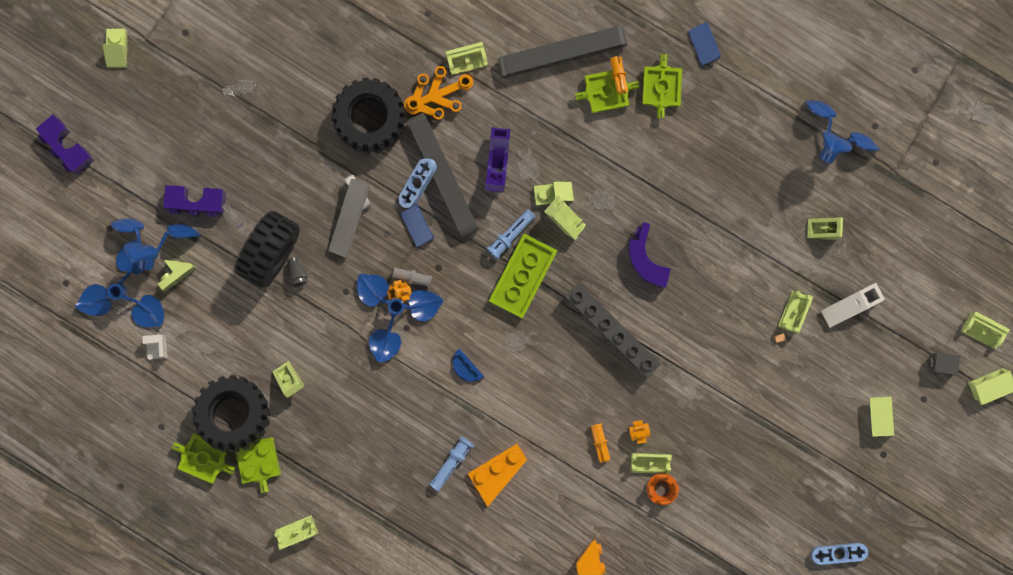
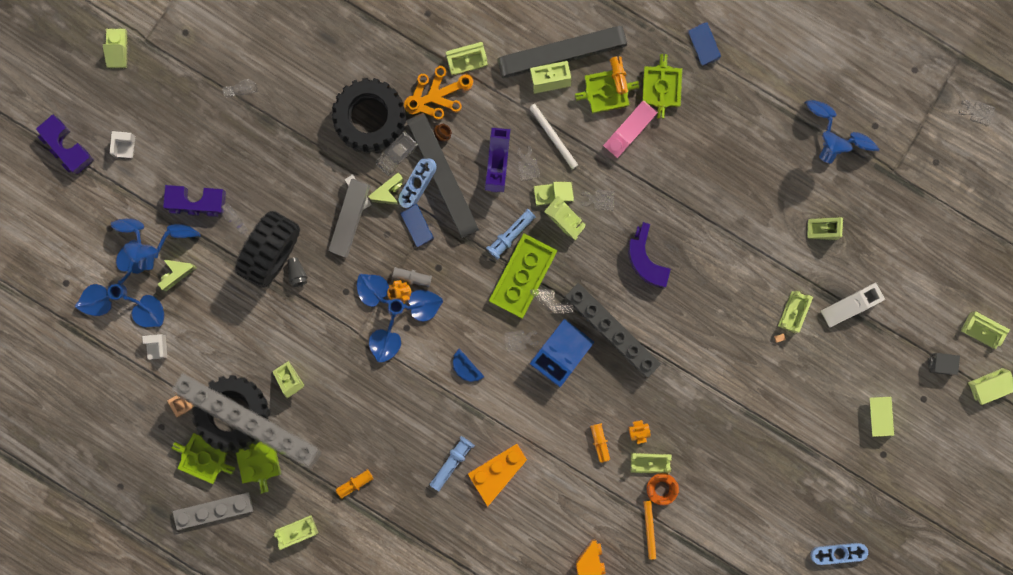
(122, 144): none -> white panel
(179, 406): none -> light nougat tile
(212, 511): none -> light grey plate
(247, 421): none -> light grey brick
(354, 484): none -> light orange axle
(383, 194): none -> yellowish green slope
(396, 153): none -> clear slope
(442, 132): none -> reddish brown plate
(547, 299): none -> clear slope
(550, 77): none -> yellowish green hinge
(553, 136): none -> white bar
(561, 353): none -> blue slope
(630, 129): none -> bright pink slope
(649, 529): none -> light orange bar

